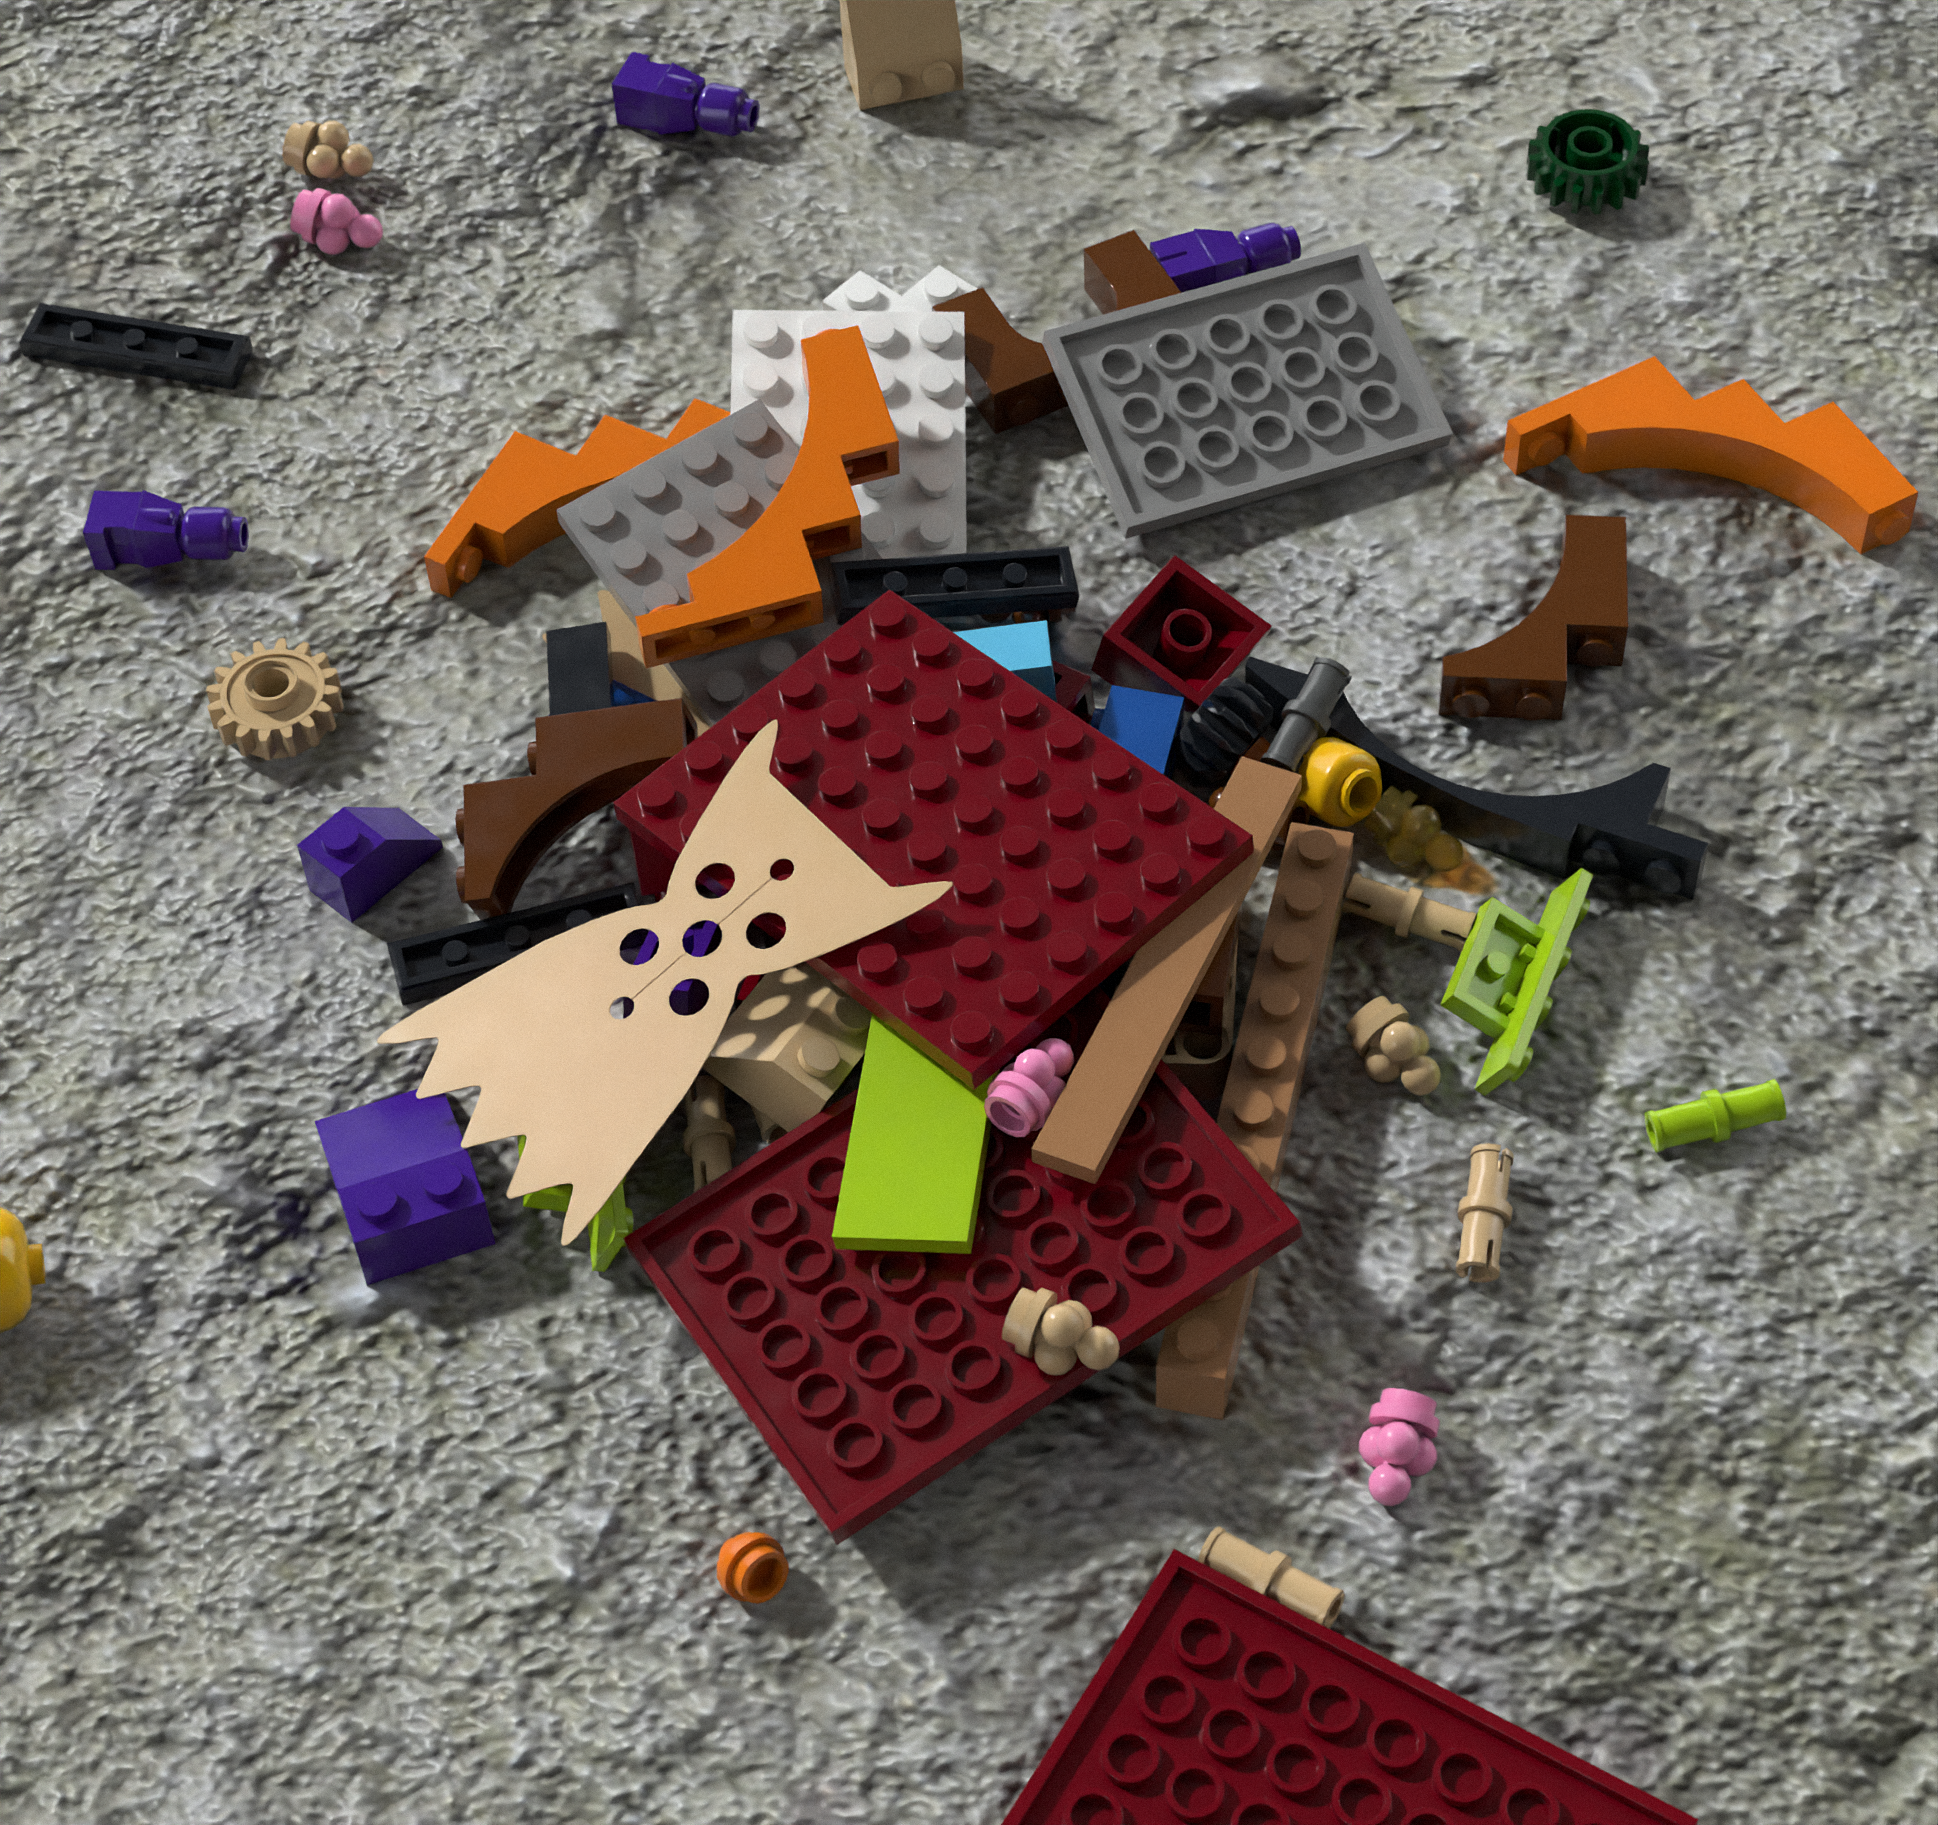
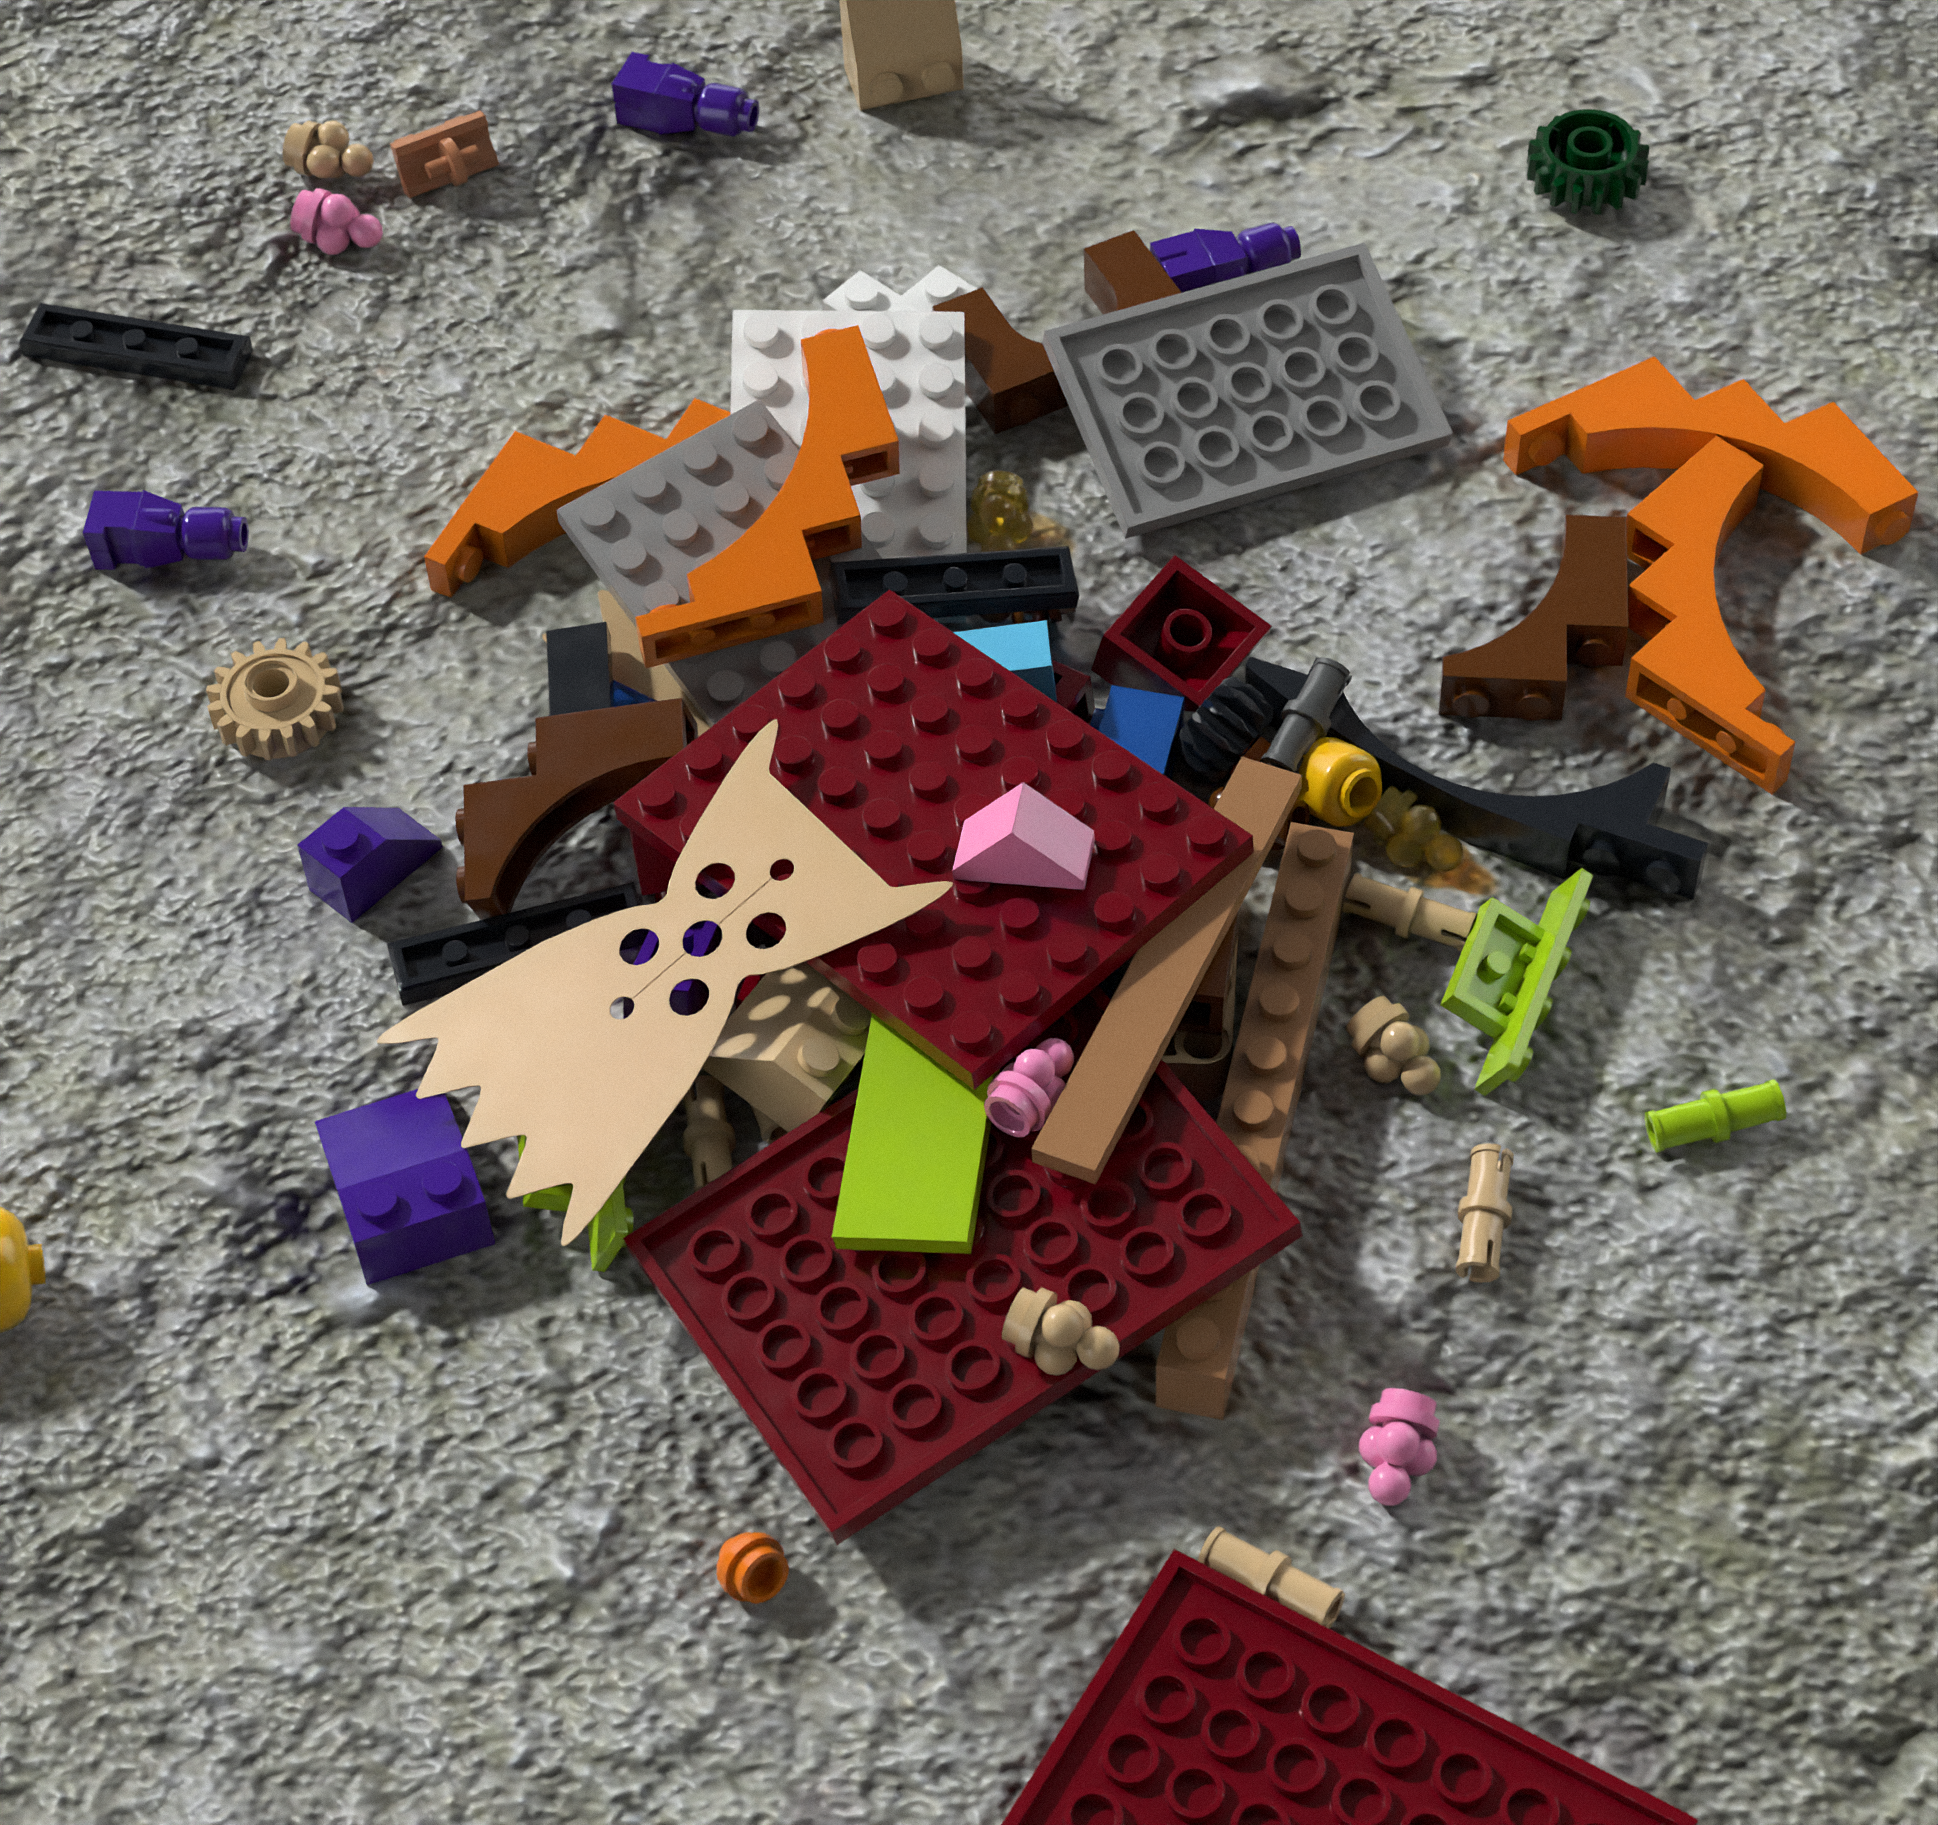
(444, 154): none -> nougat hips
(999, 512): none -> clear yellow piece
(1024, 843): none -> bright pink slope
(1689, 666): none -> orange arch

